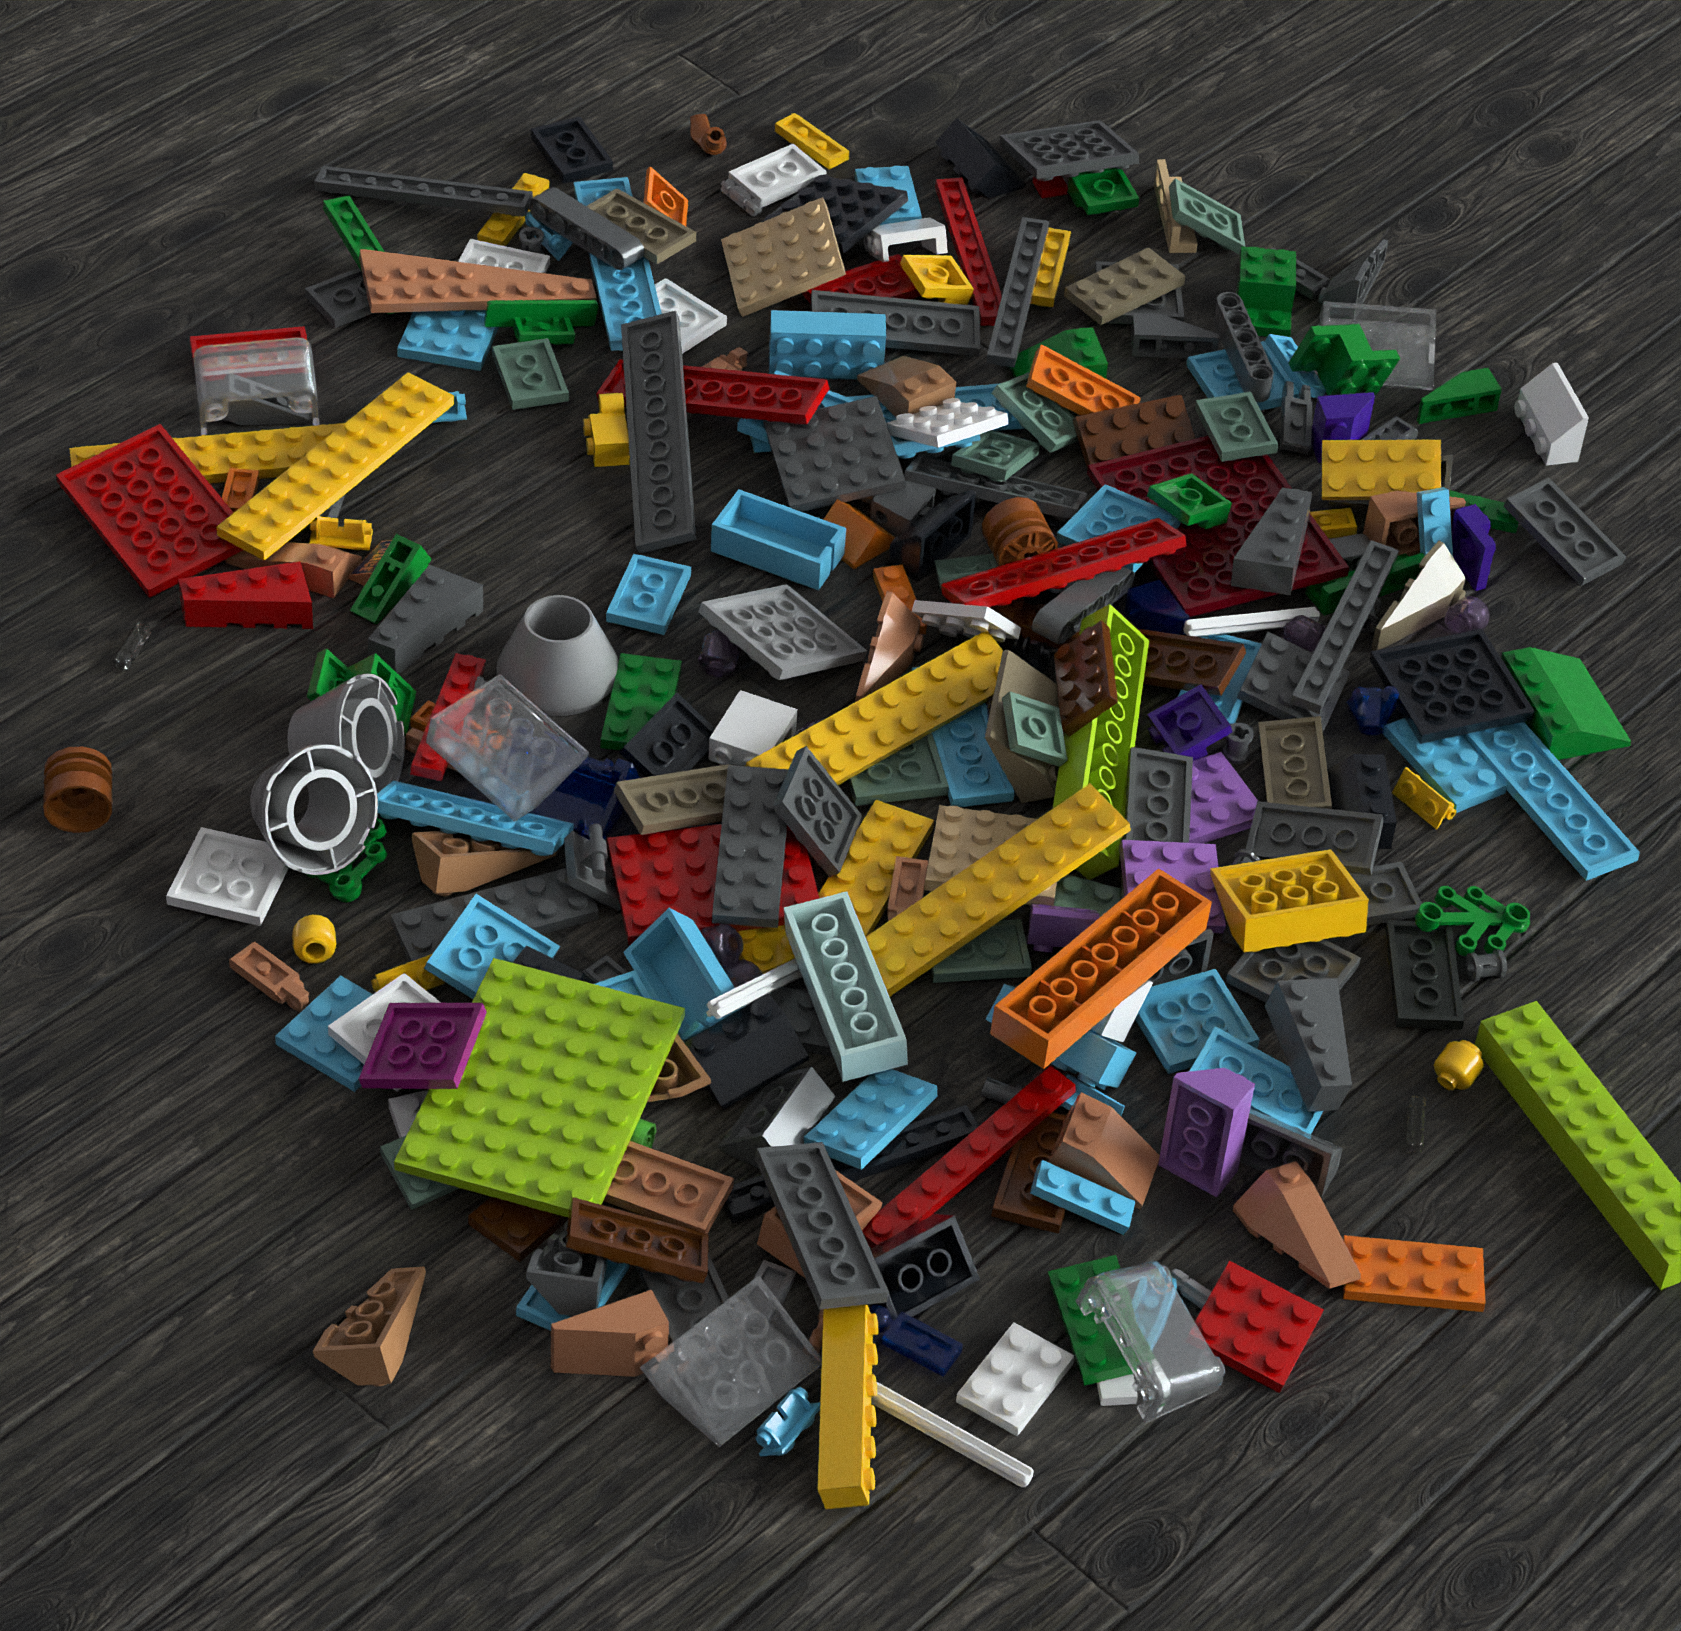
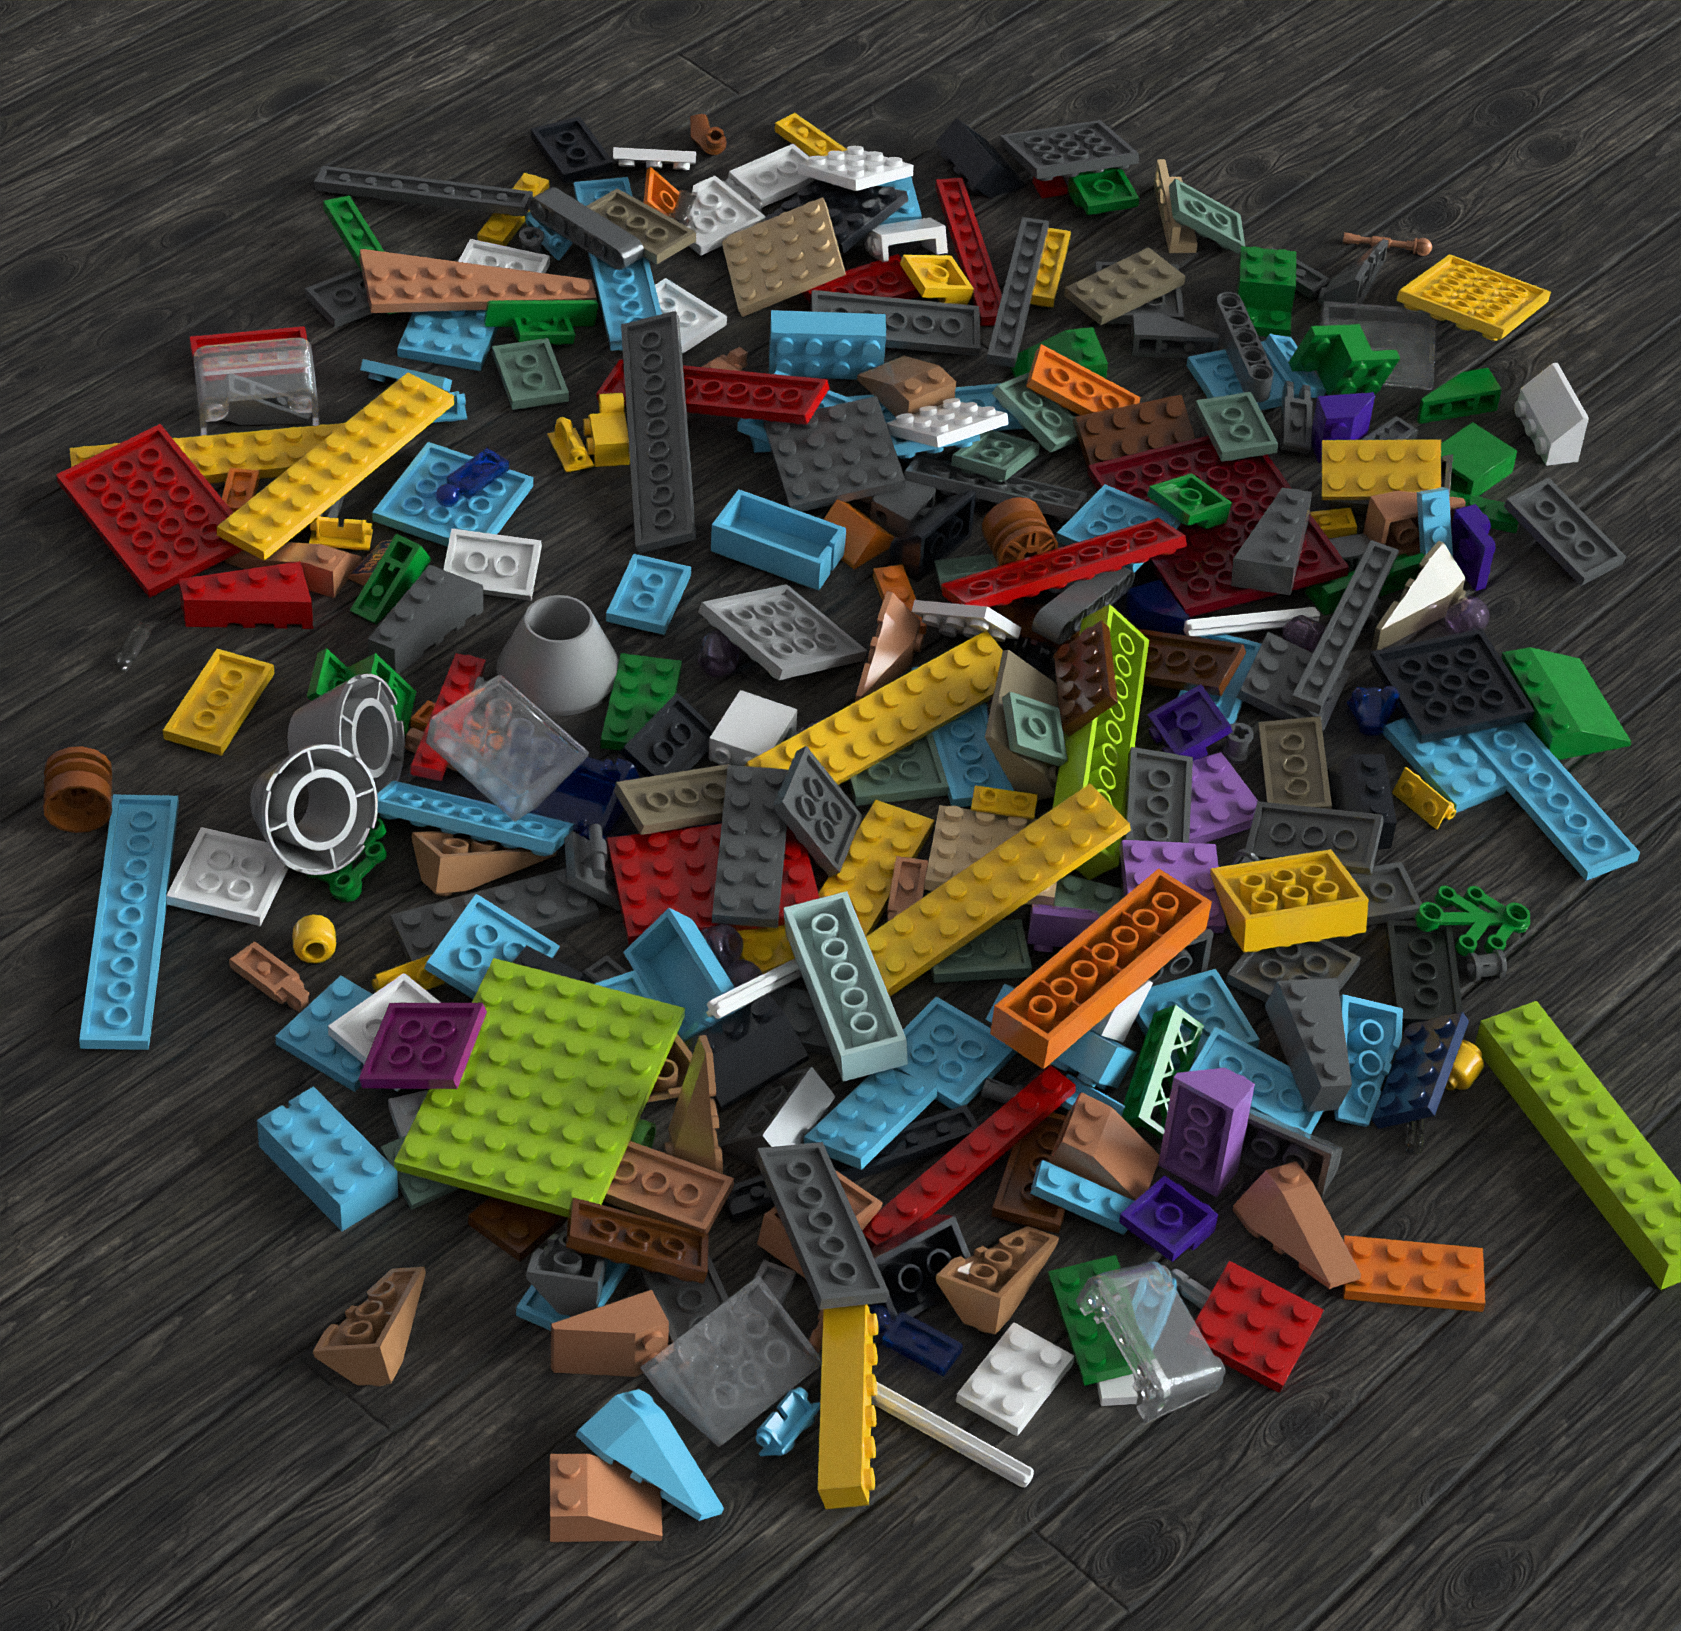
(129, 923): none -> medium azure plate
(218, 702): none -> yellow plate
(327, 1158): none -> medium azure piece
(379, 372): none -> medium azure plate
(413, 503): none -> medium azure plate
(472, 477): none -> clear blue plate
(498, 562): none -> white plate
(569, 446): none -> yellow hinge
(600, 1502): none -> nougat slope
(646, 1442): none -> medium azure wedge
(655, 158): none -> white plate
(683, 207): none -> clear smoke pin
(695, 1115): none -> medium nougat wedge
(718, 214): none -> white plate
(855, 168): none -> white plate
(952, 1052): none -> medium azure plate
(996, 1279): none -> medium nougat wedge
(1004, 802): none -> yellow hinge
(1155, 1064): none -> green fence
(1169, 1219): none -> dark purple plate
(1371, 1037): none -> medium azure wedge
(1420, 1070): none -> dark blue plate
(1421, 246): none -> nougat piece
(1473, 297): none -> yellow plate
(1478, 460): none -> green brick

